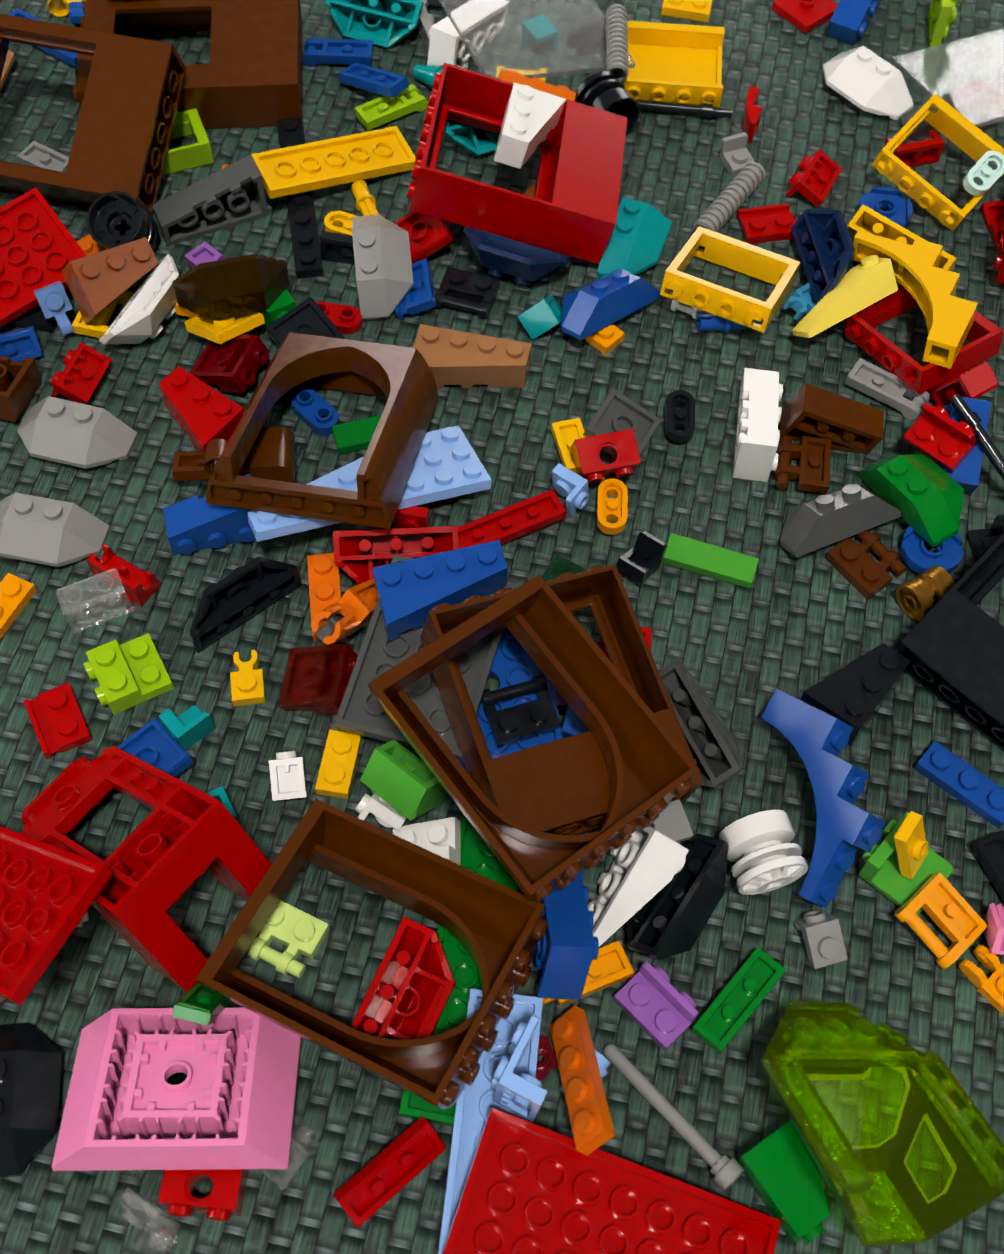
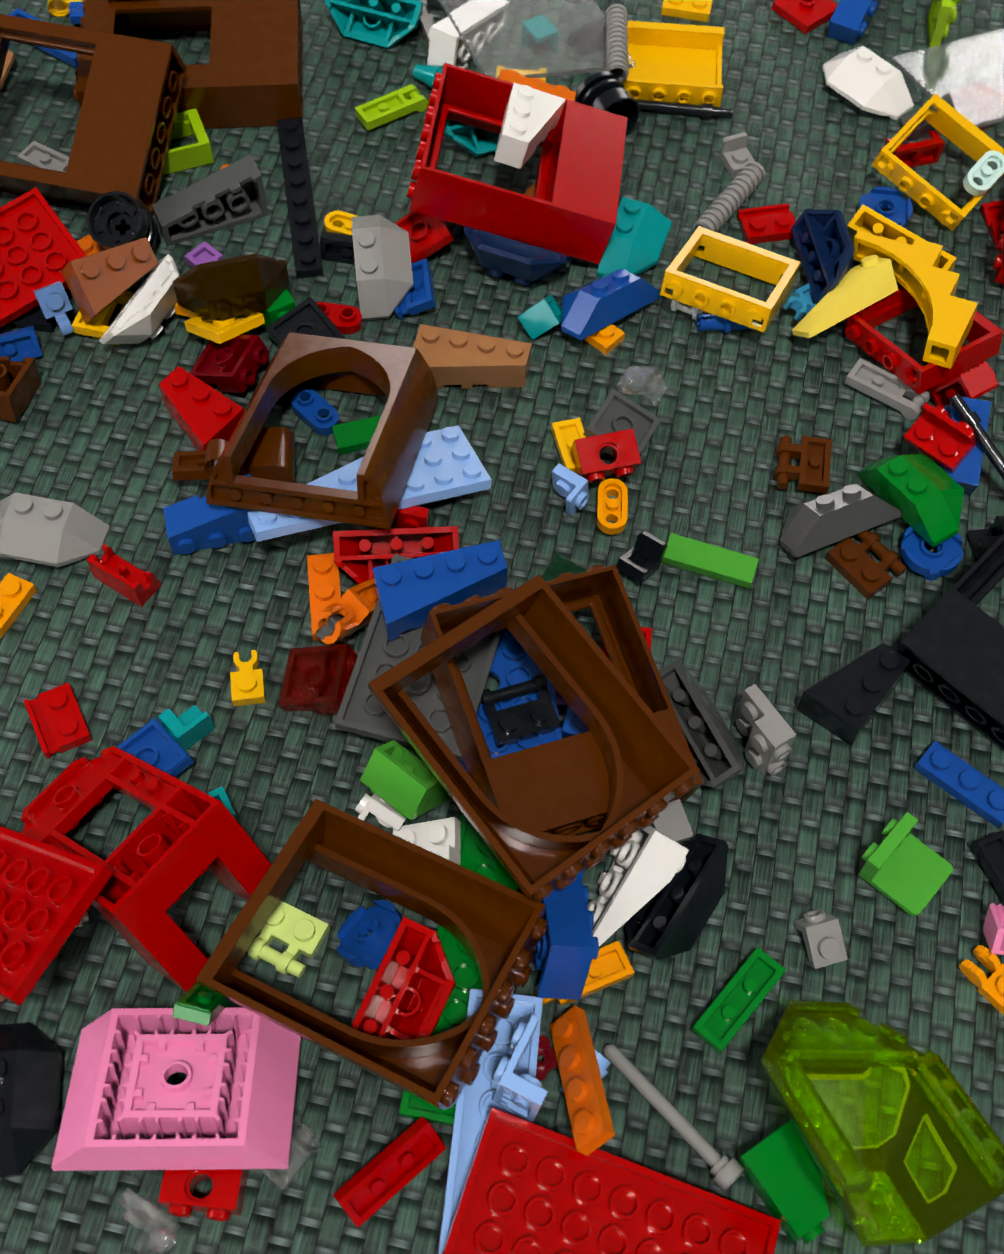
(75, 433): light grey wedge -> none
(81, 375): red bracket -> none
(94, 600): clear bracket -> none
(127, 673): lime plate -> none
(240, 598): black wedge -> none
(287, 776): white bracket -> none
(334, 161): yellow plate -> none
(337, 51): blue plate -> none
(338, 764): yellow plate -> none
(365, 201): yellow axle -> none
(368, 950): none -> blue plate
(373, 80): blue plate -> none
(467, 291): black plate -> none
(513, 521): red plate -> none
(644, 381): none -> clear bracket
(657, 1005): medium lavender bracket -> none
(681, 418): black plate -> none
(752, 113): red slope -> none
(757, 425): white wedge -> none
(763, 852): white wheel -> none
(767, 731): none -> light grey plate
(814, 178): red bracket -> none
(831, 416): reddish brown wedge -> none
(836, 785): blue arch -> none
(911, 845): yellow plate -> none
(924, 592): pearl gold wheel -> none
(948, 912): light orange plate -> none

